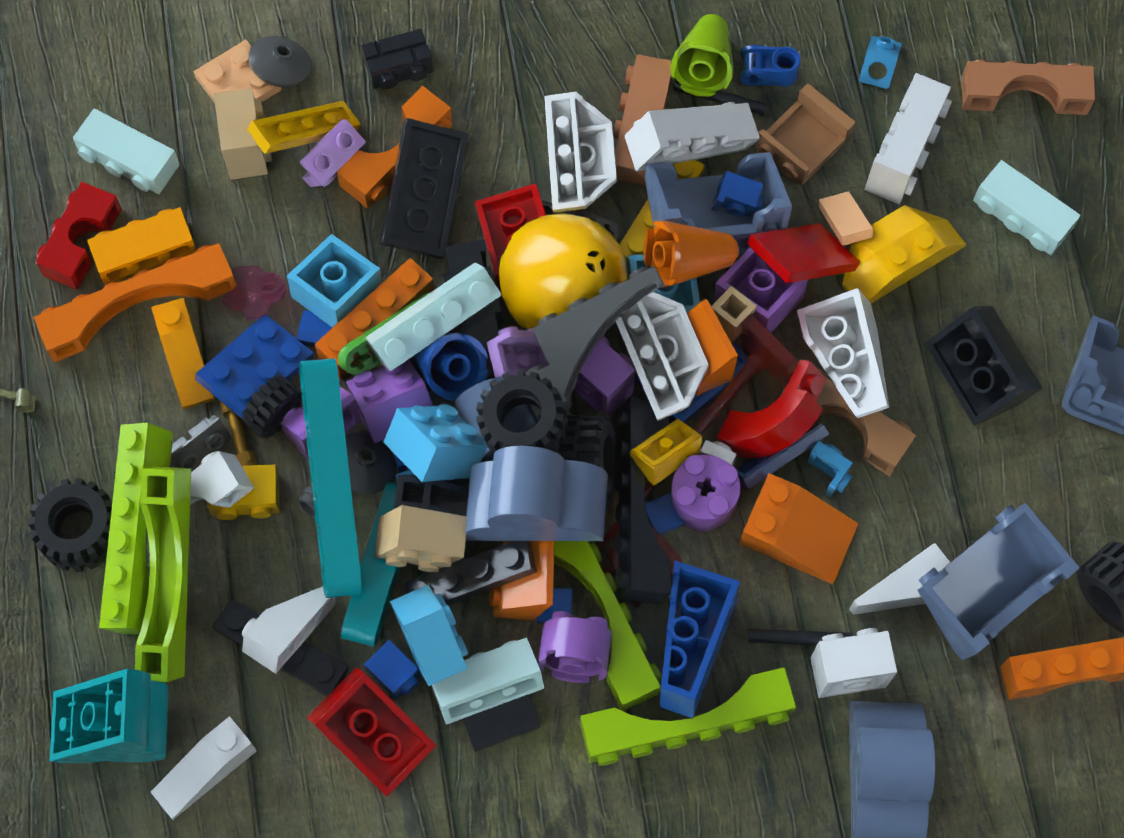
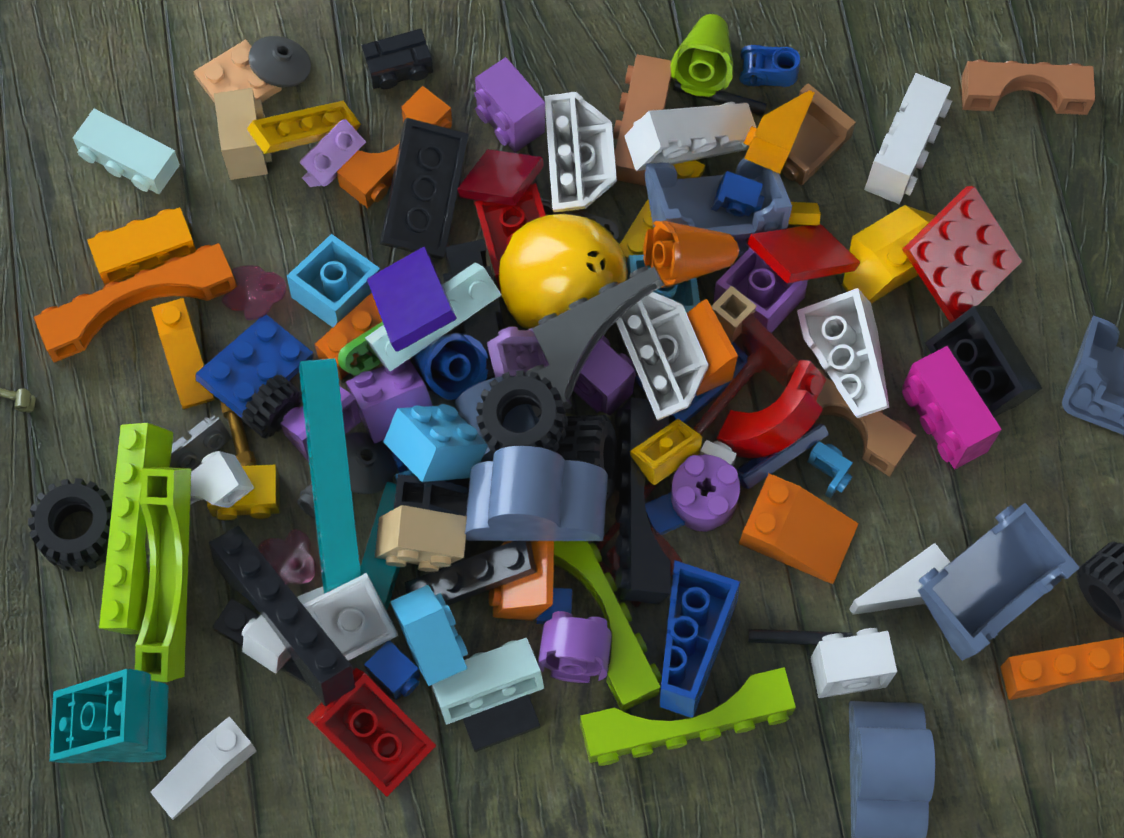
(86, 211): red arch -> none
(288, 554): none -> clear pink plate
(310, 647): none -> black arch
(311, 329): blue tile -> none
(353, 617): none -> white tile
(411, 299): none -> dark purple tile
(500, 177): none -> dark red tile
(509, 105): none -> medium lavender brick
(776, 133): none -> light orange slope
(804, 214): none -> yellow tile
(845, 218): light nougat tile -> none
(880, 50): dark azure bracket -> none
(950, 408): none -> dark pink brick
(962, 254): none -> plate
(1026, 208): light aqua brick -> none

